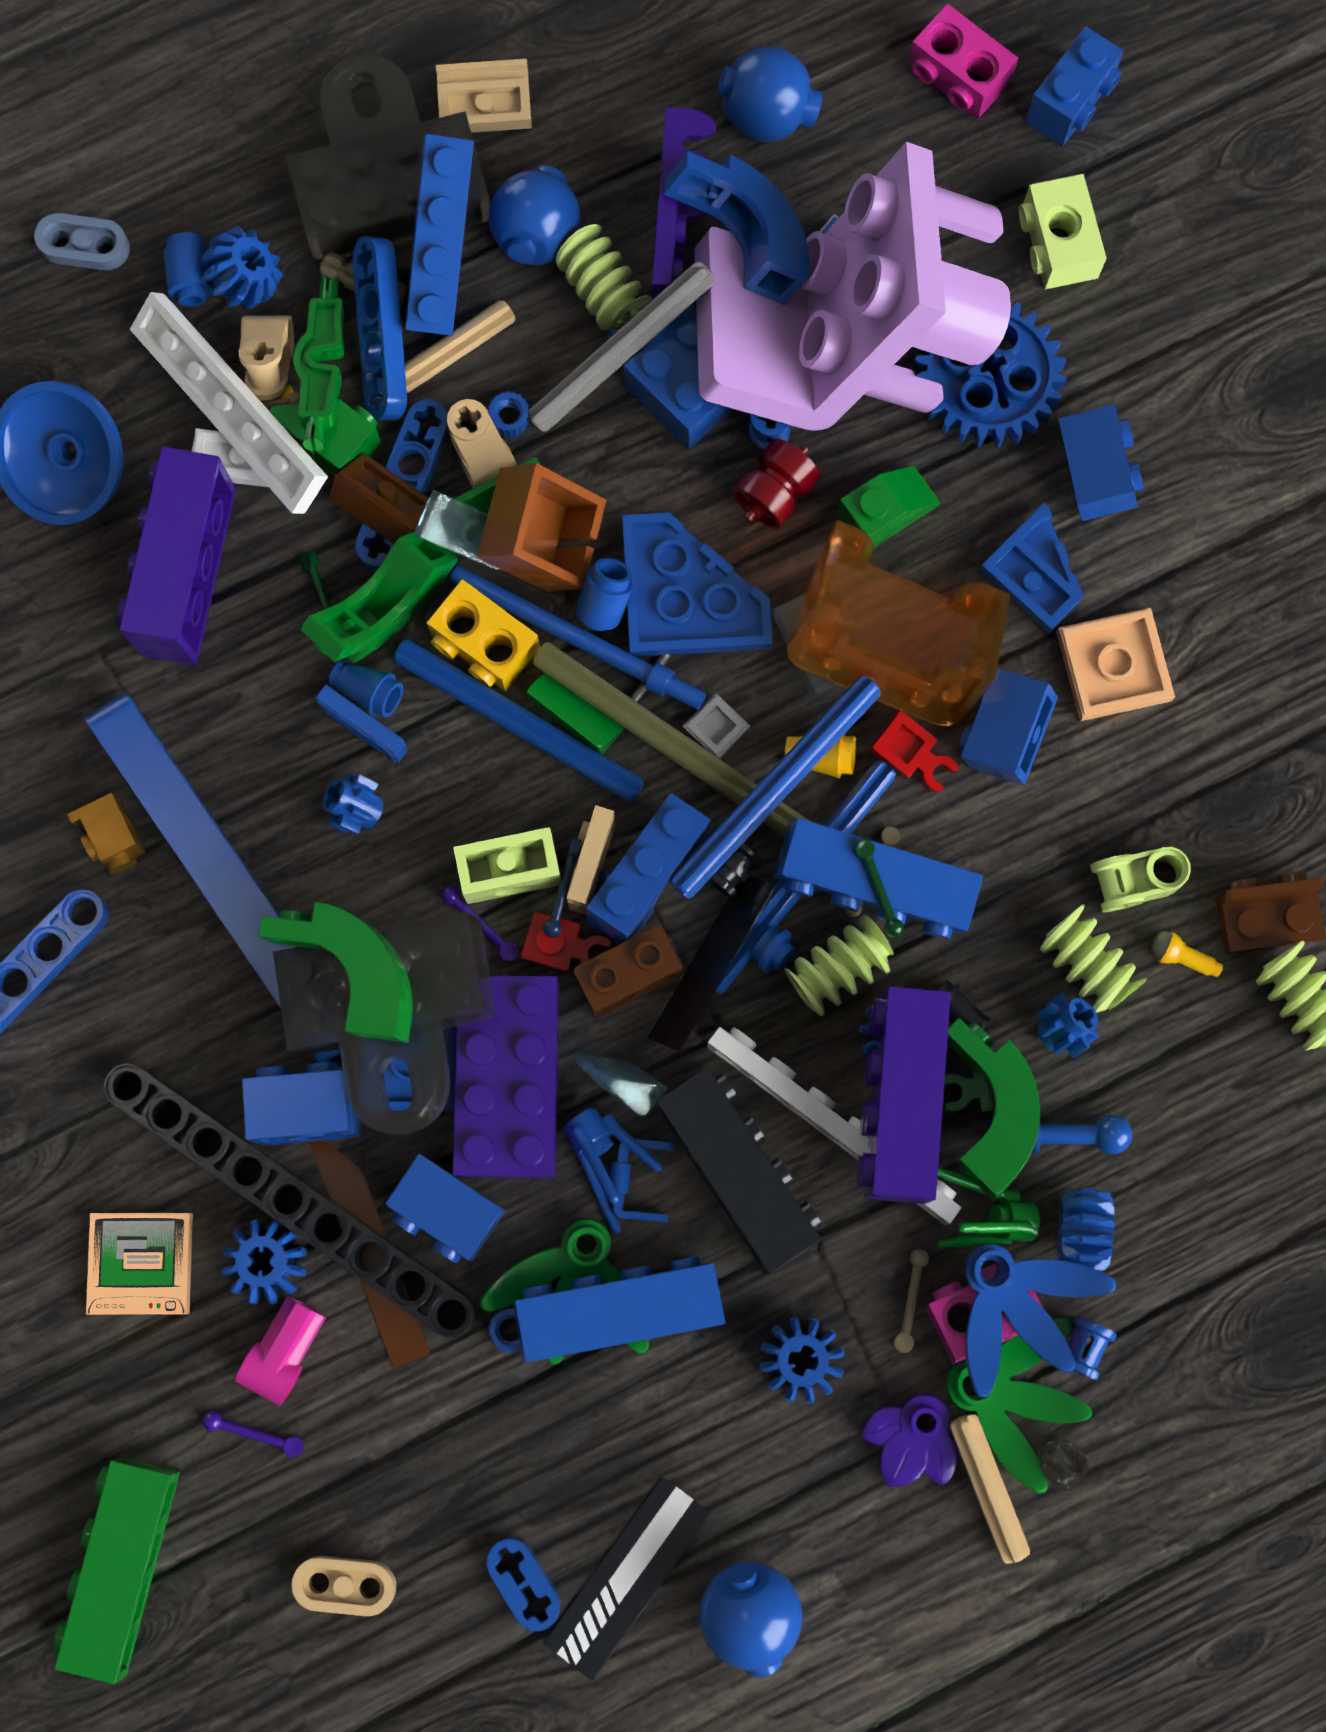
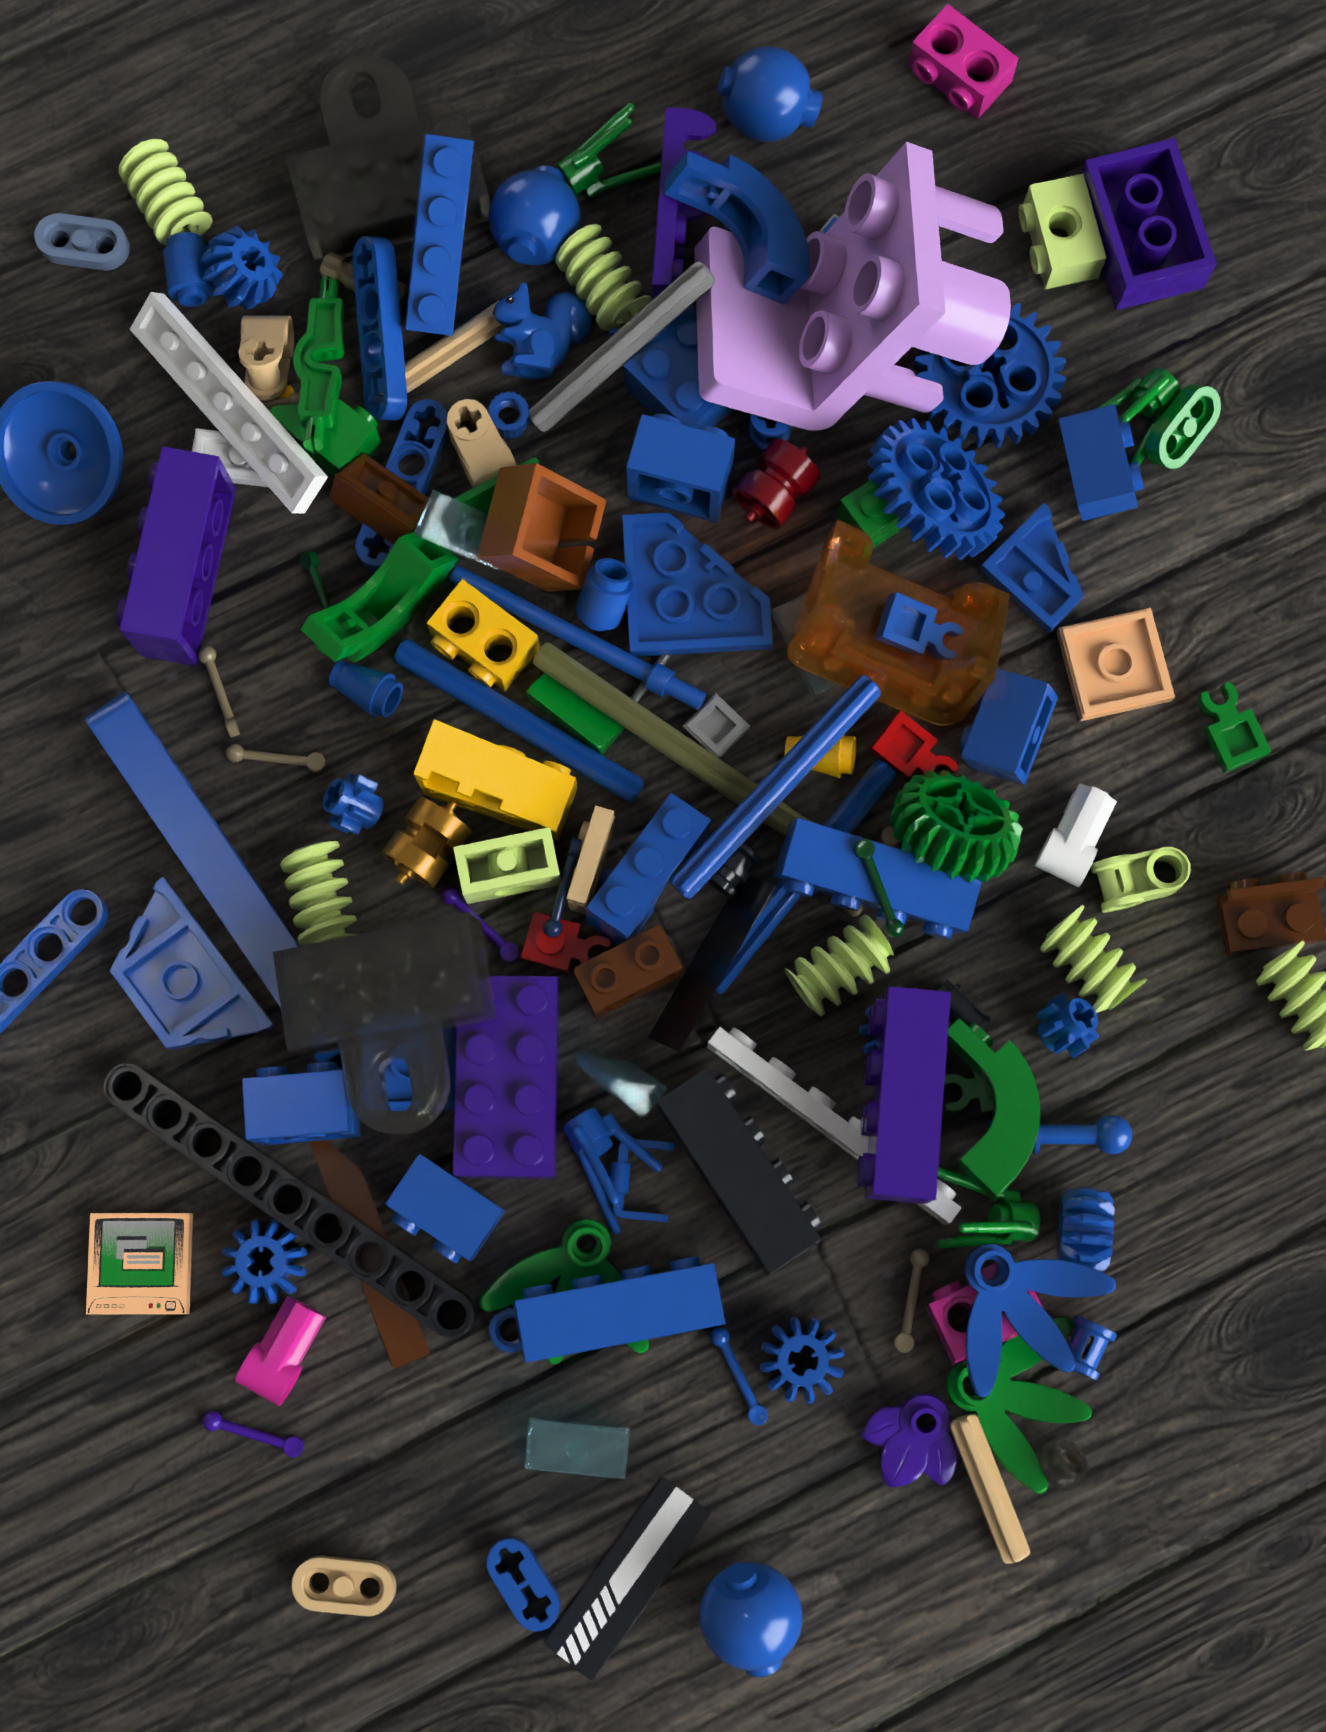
(108, 834): pearl gold brick -> none
(116, 1570): green brick -> none
(162, 191): none -> yellowish green piece
(183, 978): none -> blue wing
(207, 656): none -> dark tan hinge
(314, 762): none -> dark tan hinge
(317, 893): none -> yellowish green piece
(361, 724): blue tile -> none
(378, 980): green arch -> none
(426, 842): none -> pearl gold wheel
(489, 91): tan plate -> none
(494, 780): none -> yellow wedge
(538, 340): none -> blue animal
(577, 1448): none -> clear light blue slope
(584, 167): none -> green plant
(680, 467): none -> blue brick
(757, 1413): none -> blue hinge
(773, 949): blue plate -> none
(912, 628): none -> blue plate
(935, 489): none -> blue gear
(956, 826): none -> green gear
(1072, 844): none -> white piece
(1074, 86): blue brick -> none
(1148, 224): none -> dark purple brick
(1149, 398): none -> green plant
(1169, 948): yellow piece -> none
(1183, 426): none -> green plate
(1234, 735): none -> green plate

